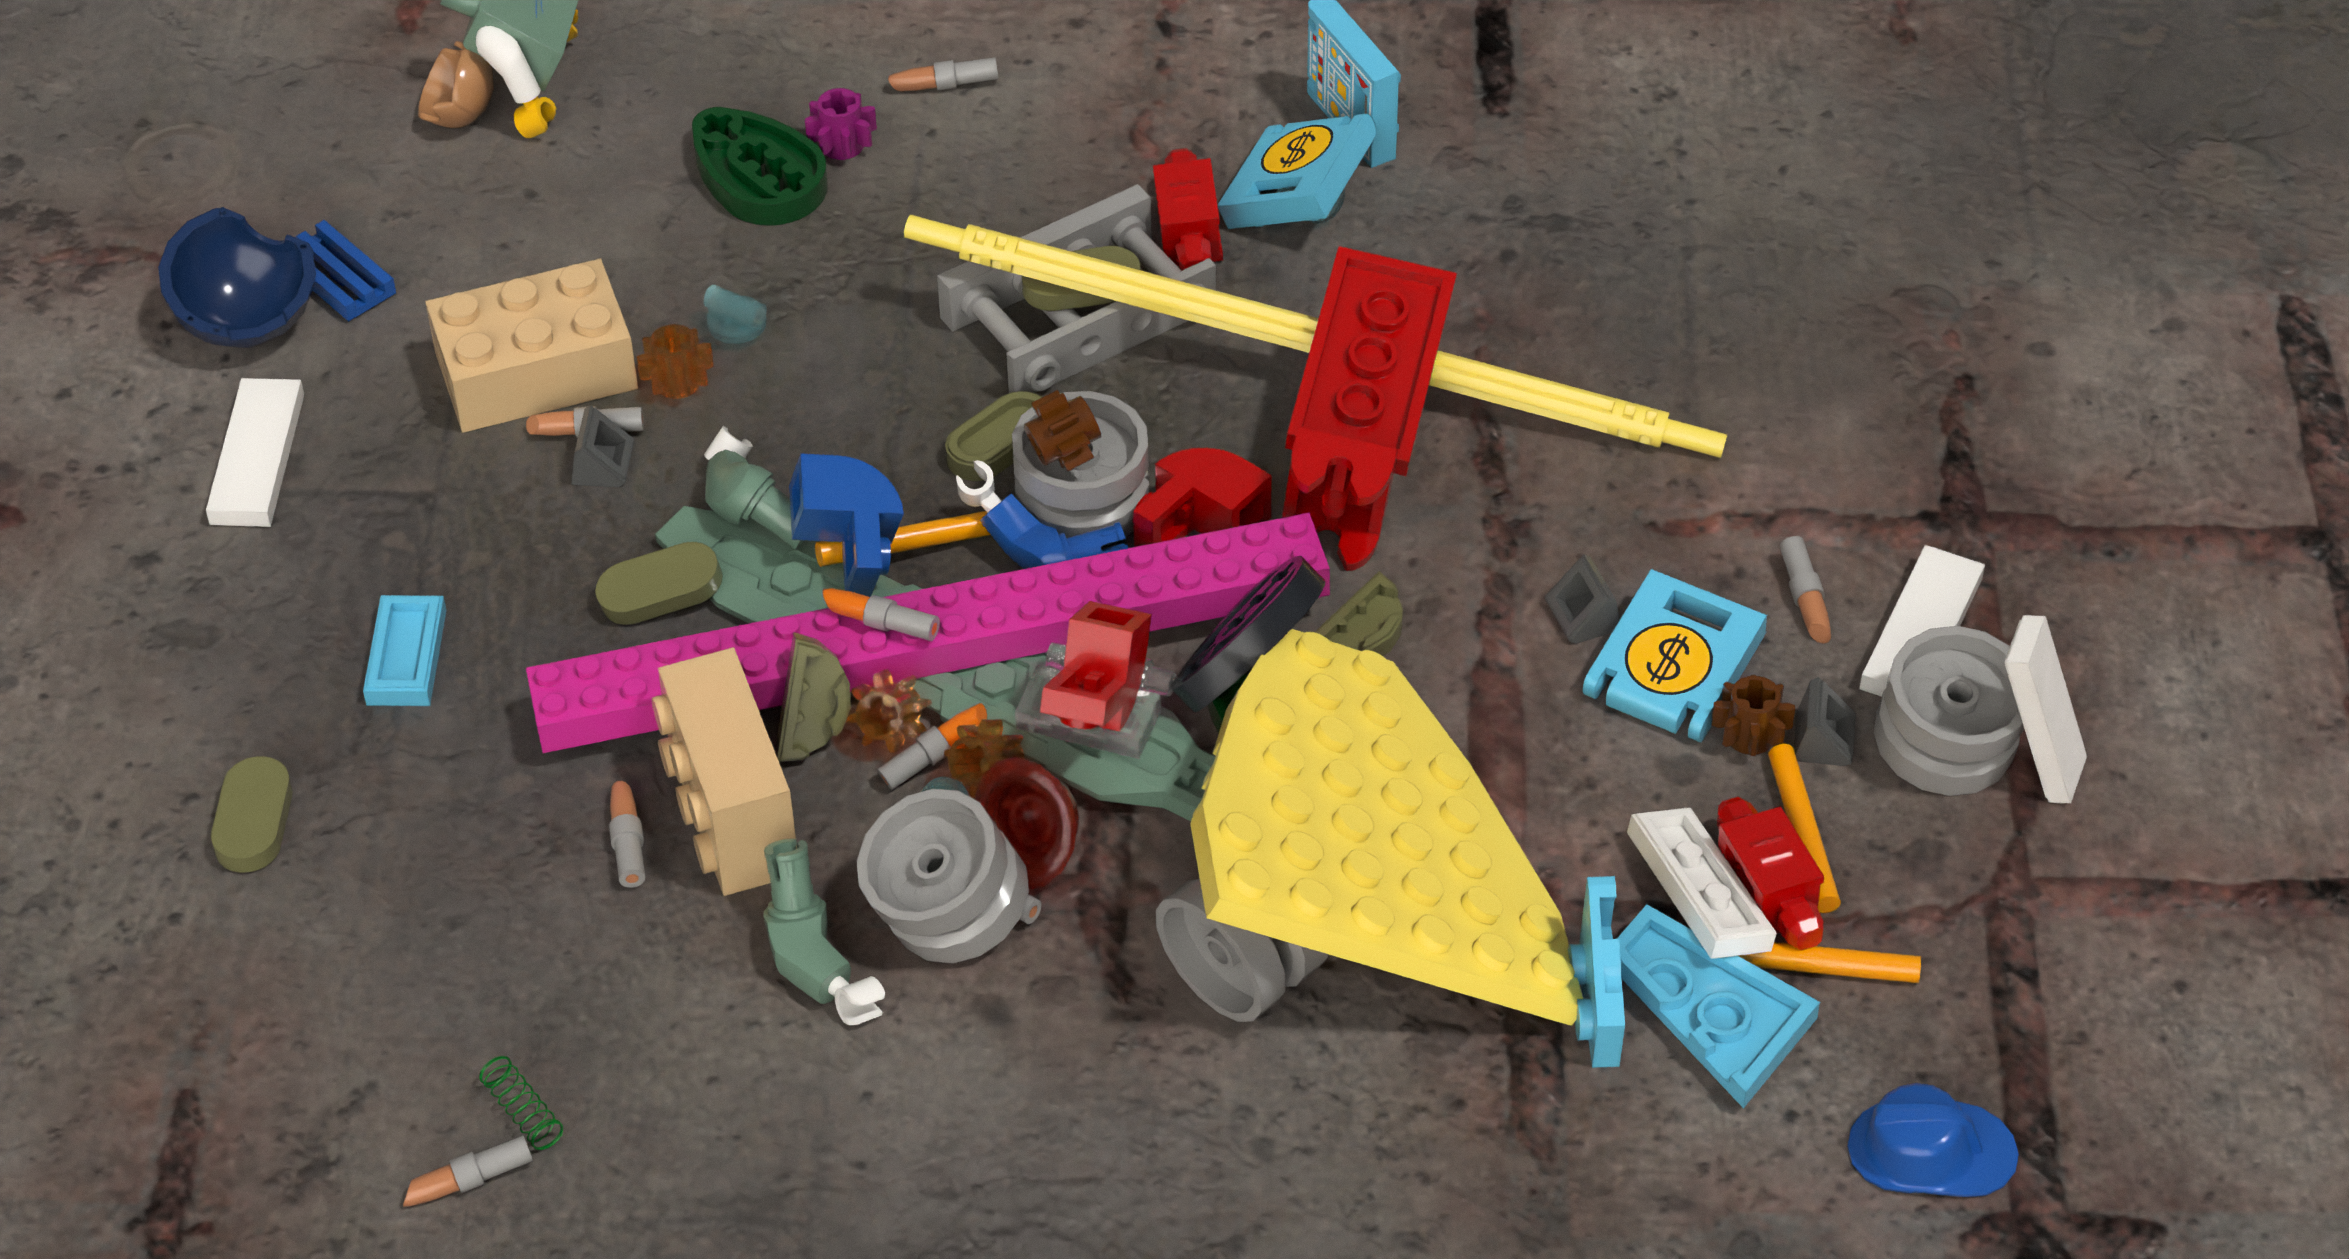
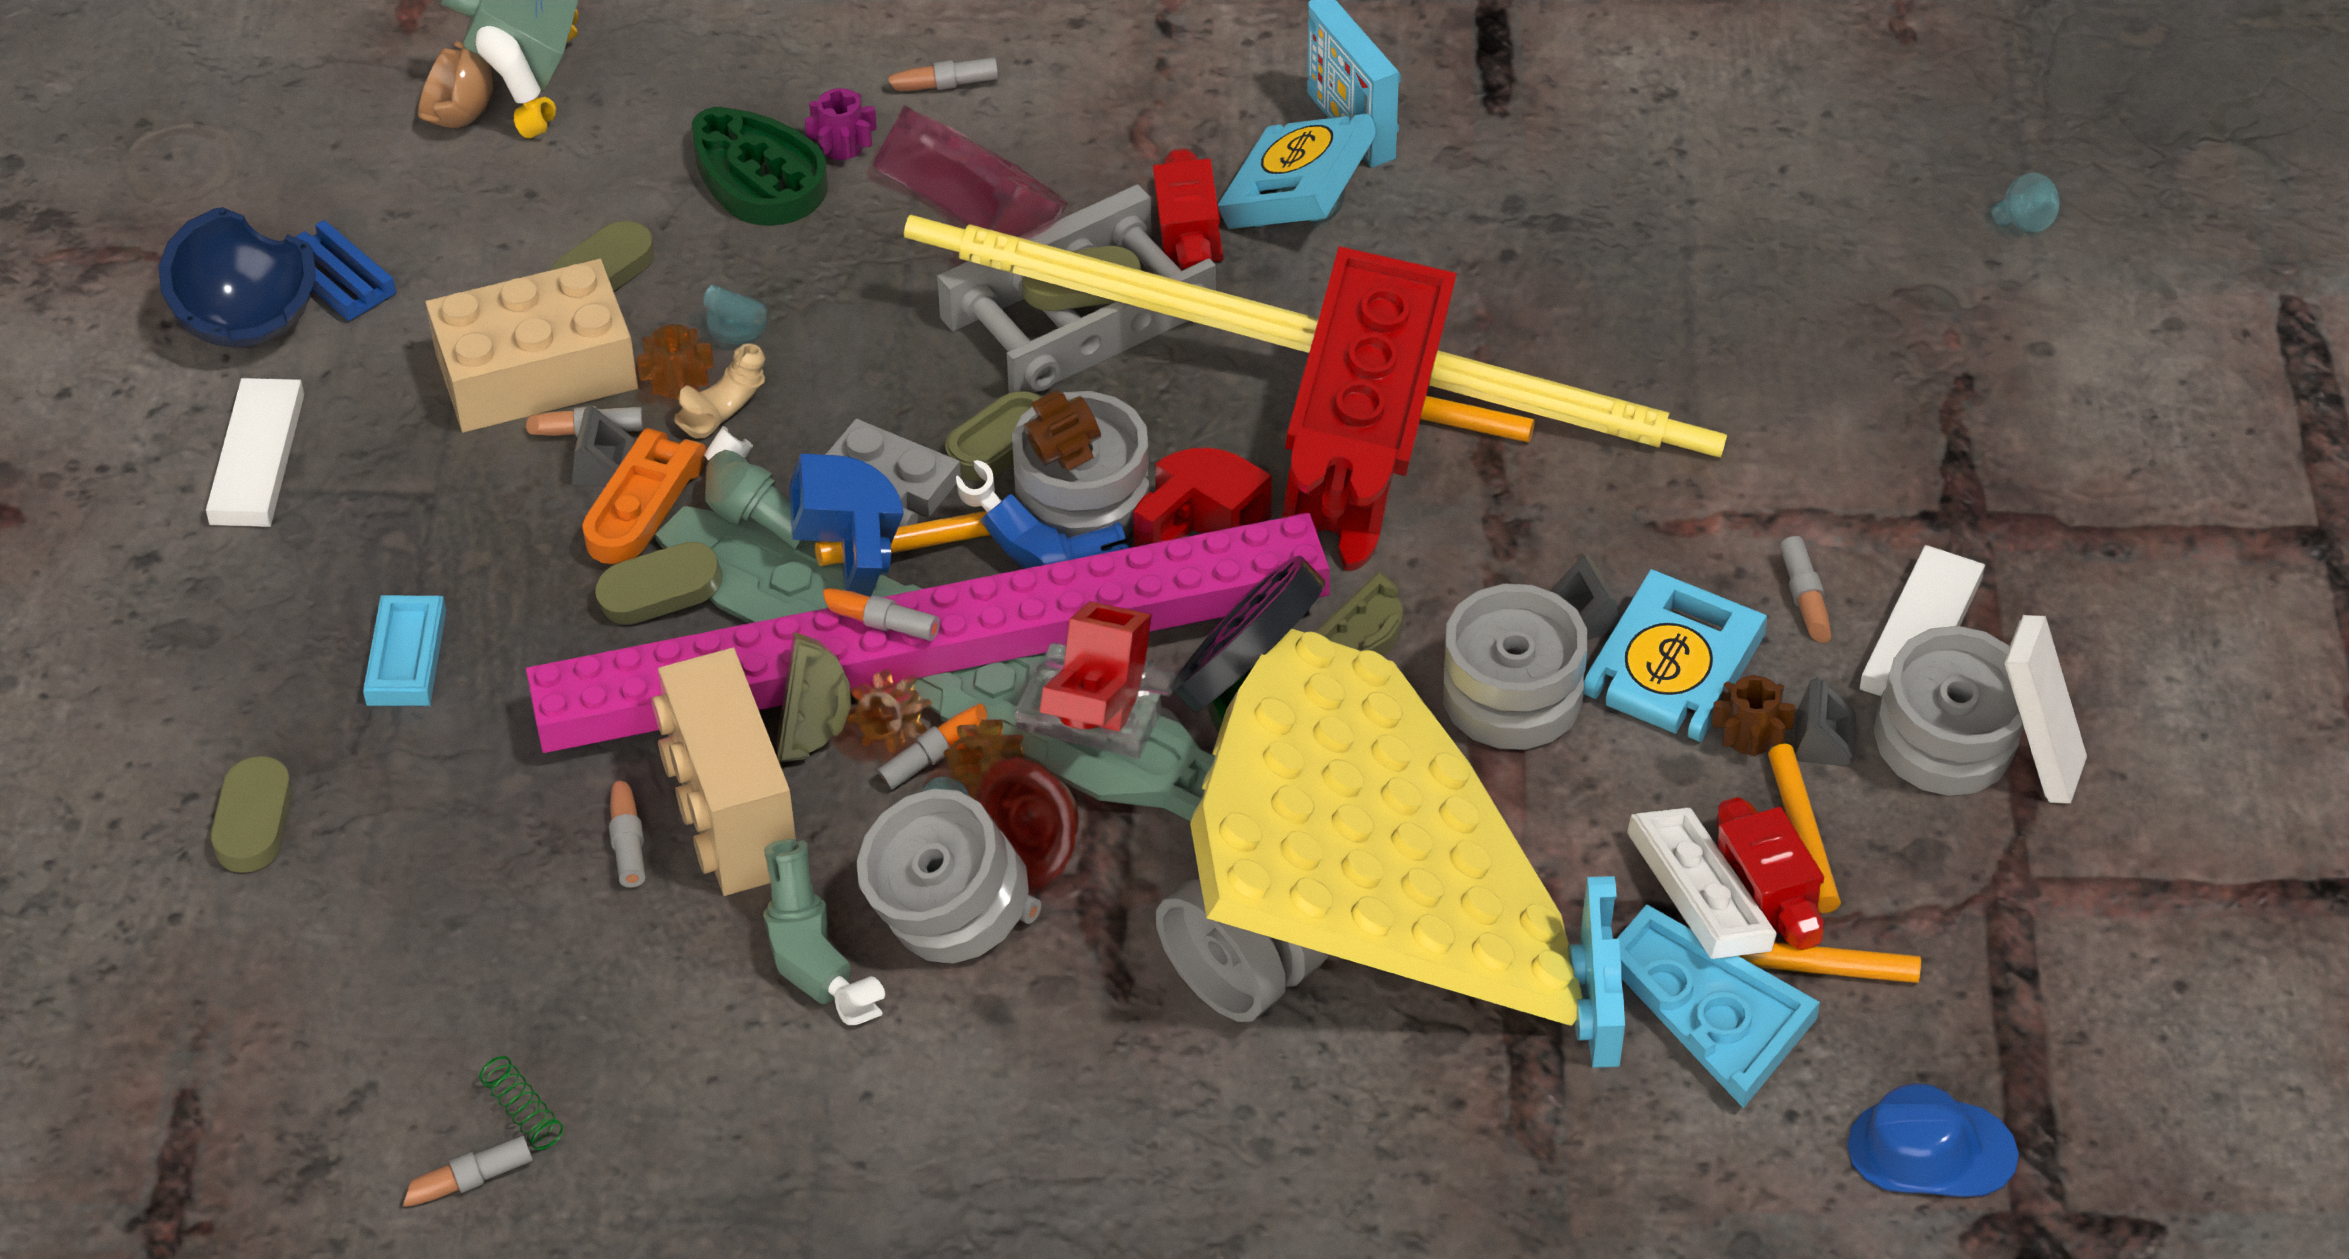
(623, 248): none -> olive tile
(640, 495): none -> orange plate
(711, 407): none -> tan piece
(916, 472): none -> light grey plate
(965, 177): none -> clear pink windscreen
(1478, 419): none -> light orange bar
(1514, 666): none -> light grey wheel
(2029, 203): none -> clear light blue plate

